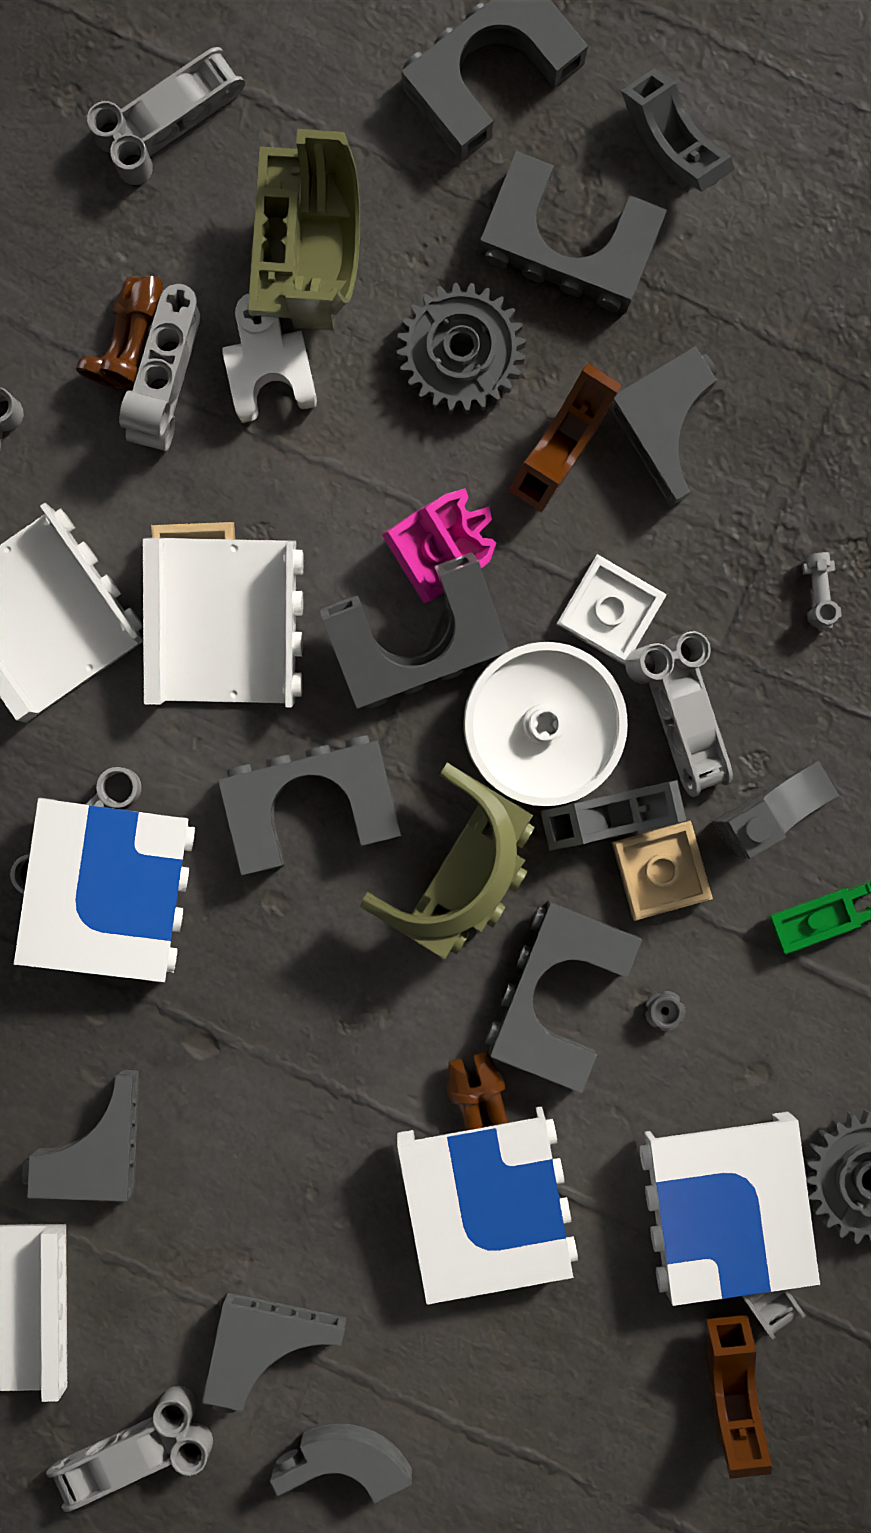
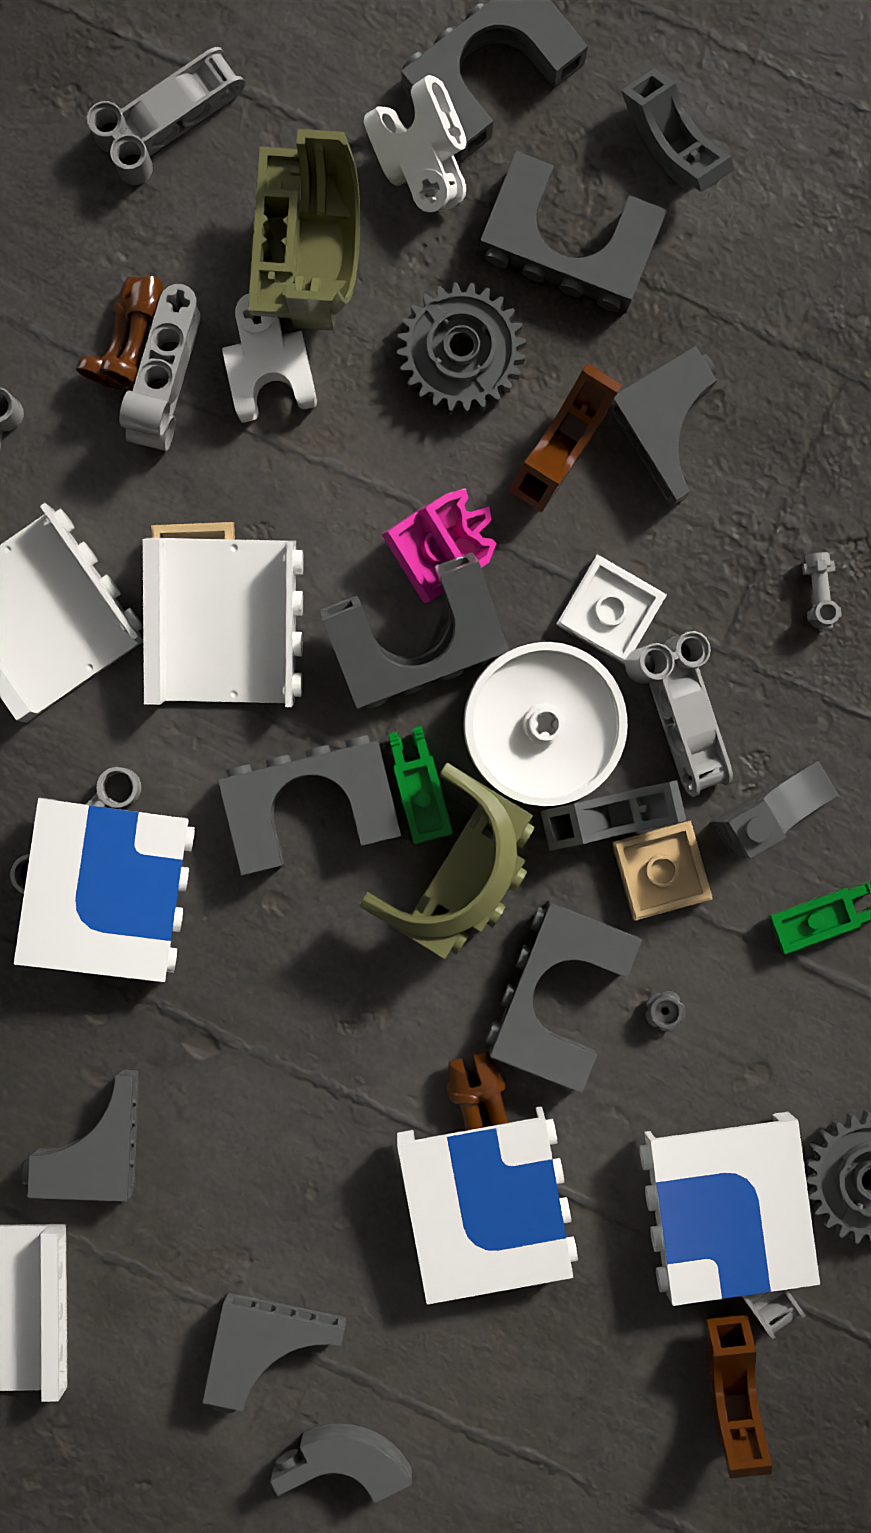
(134, 1453): light grey piece -> none
(420, 791): none -> green hinge
(424, 151): none -> white piece

